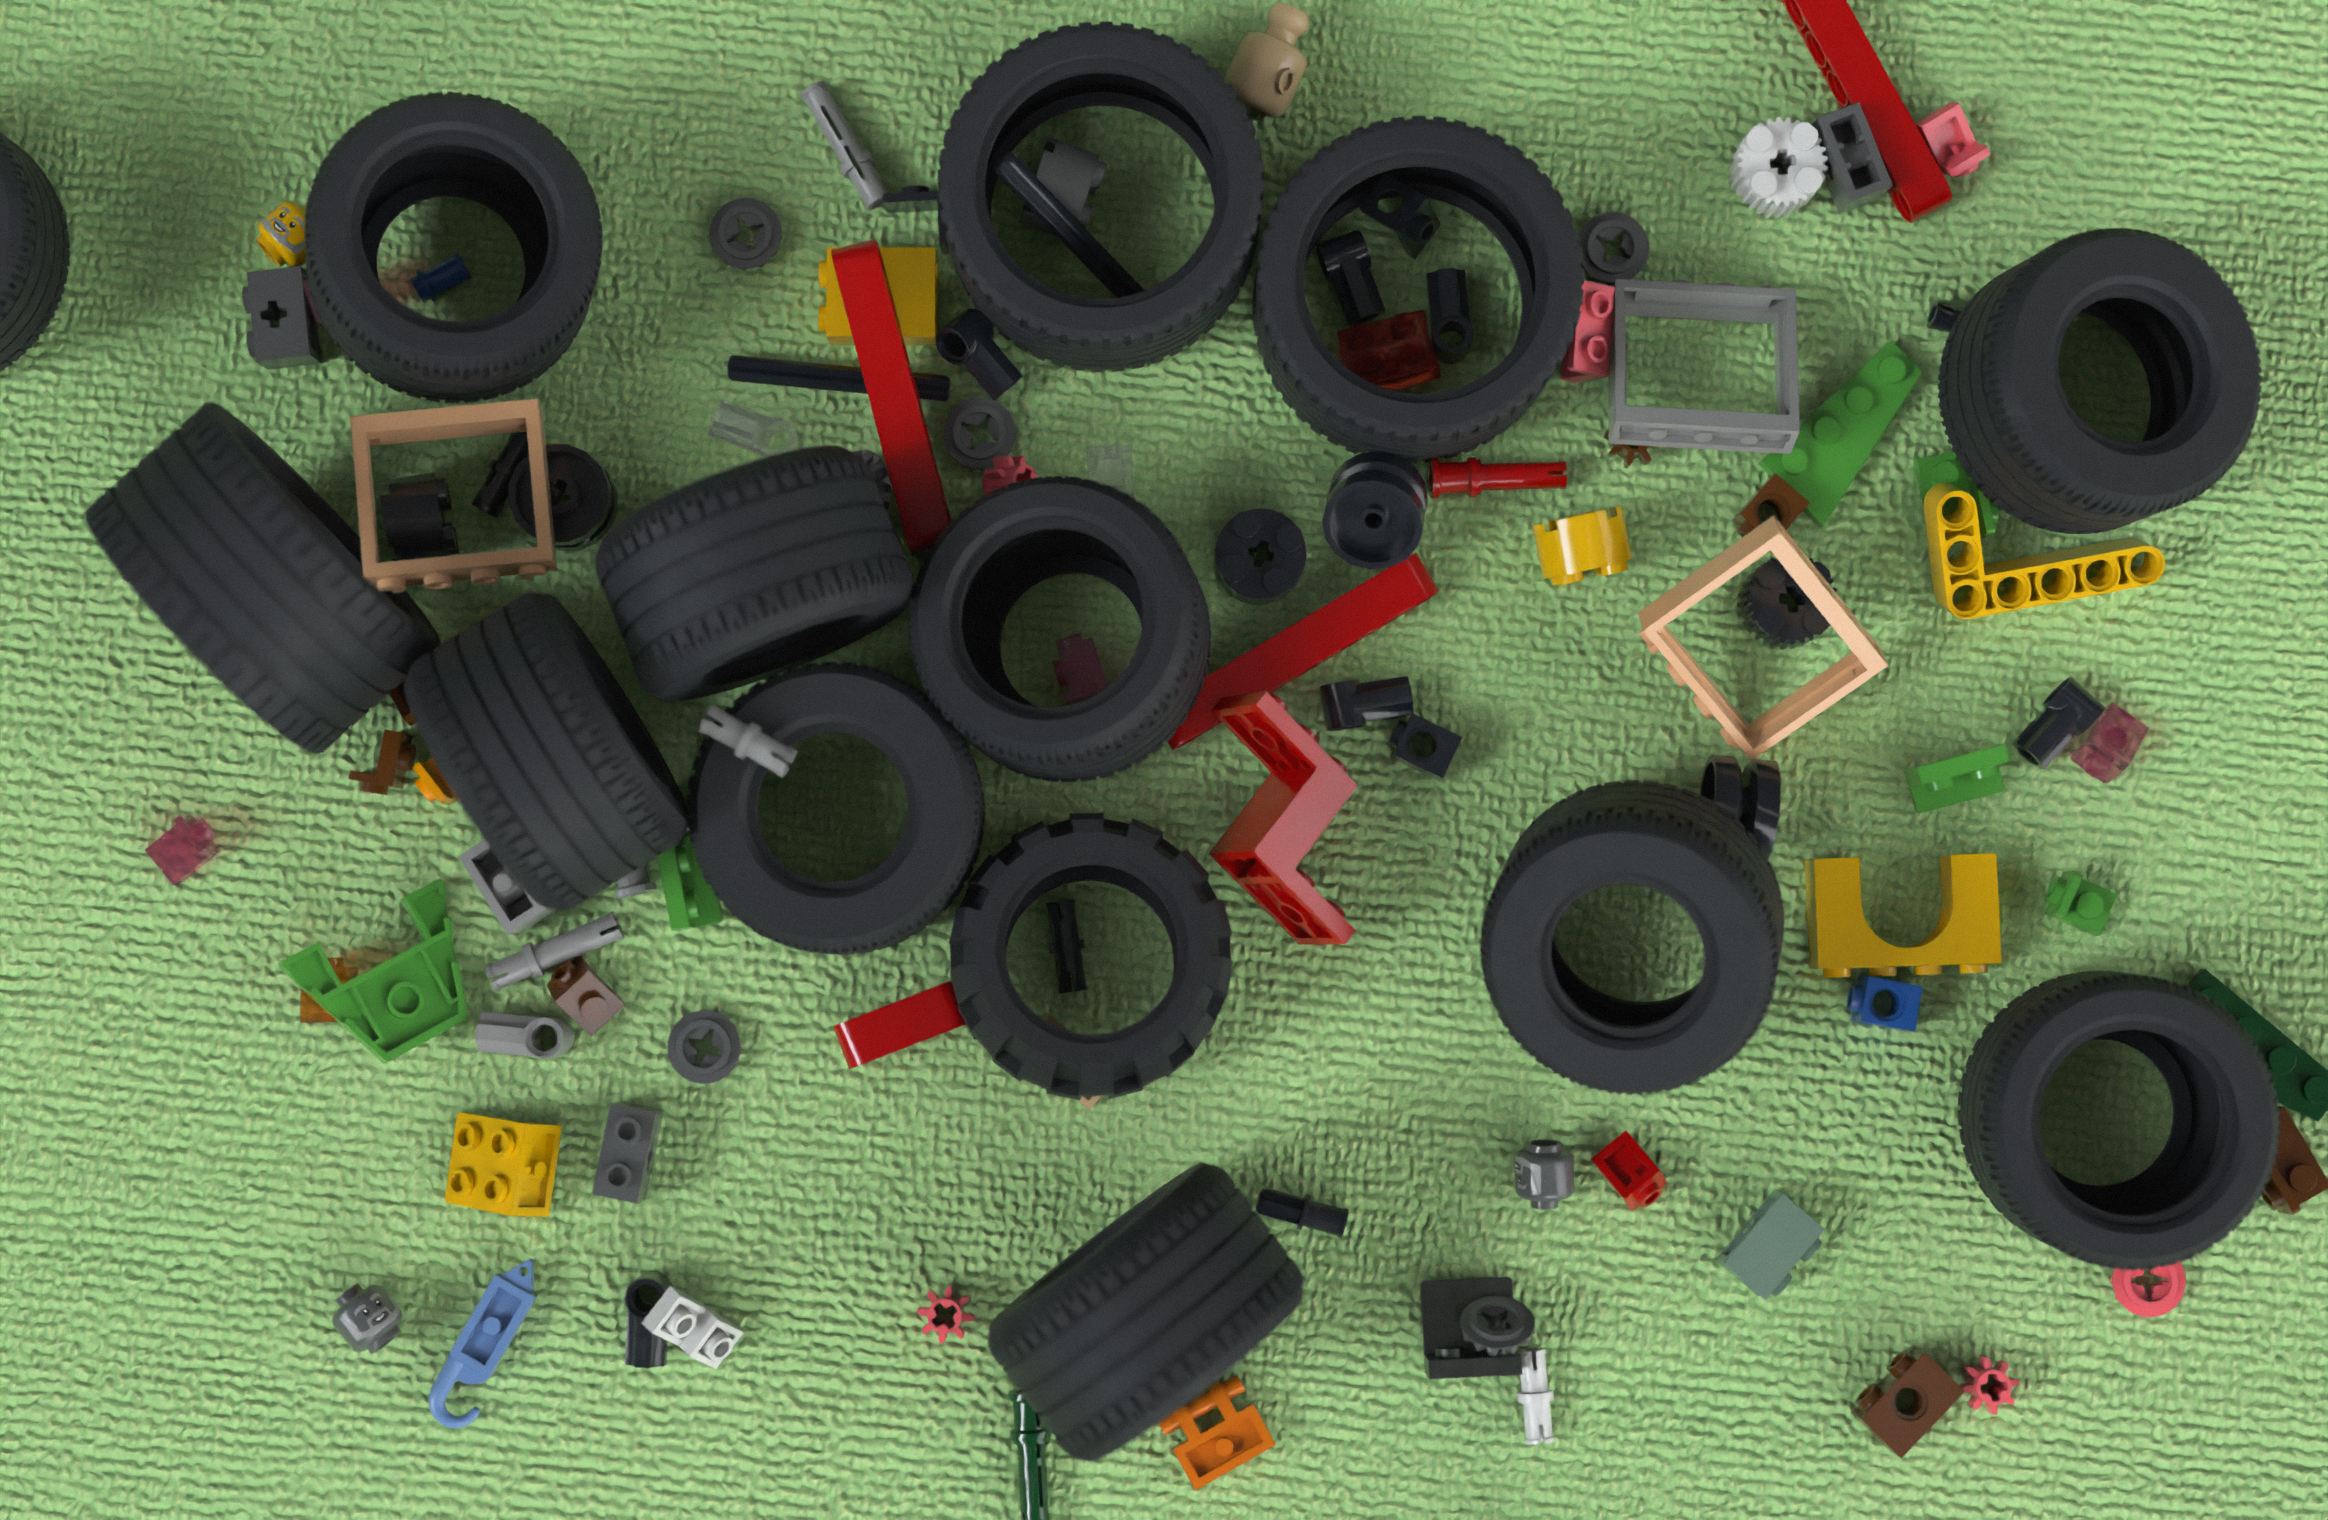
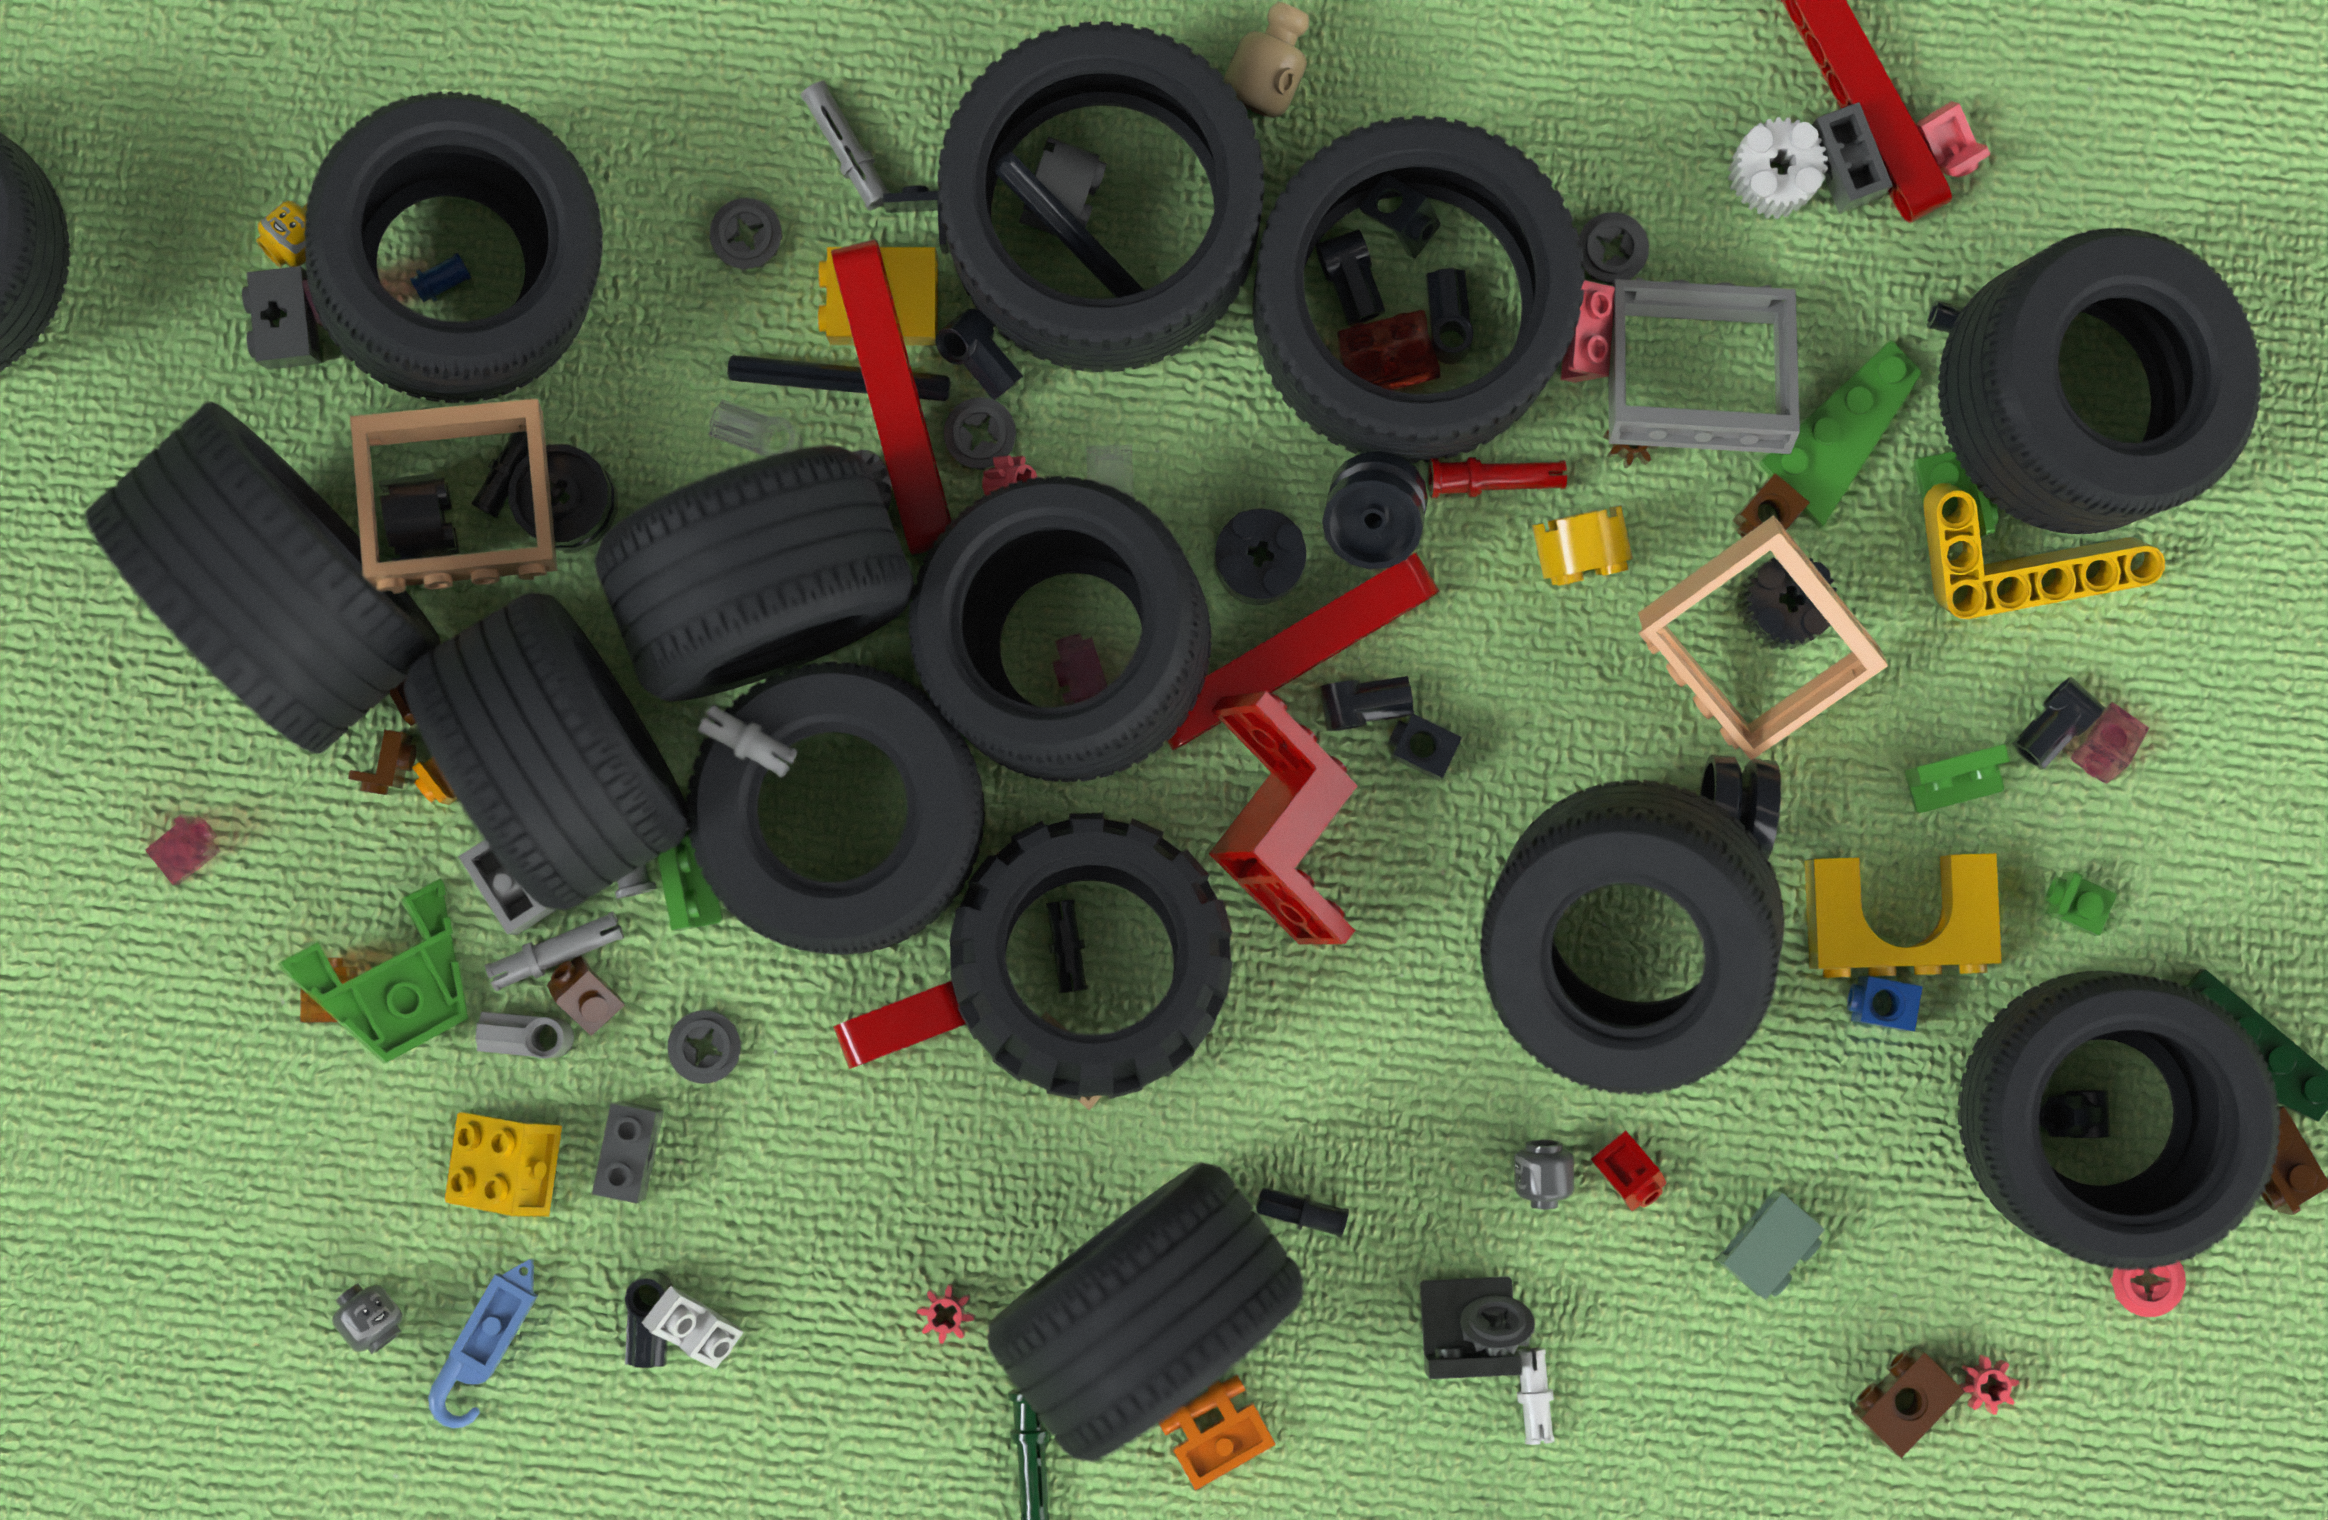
(2077, 1114): none -> black piece

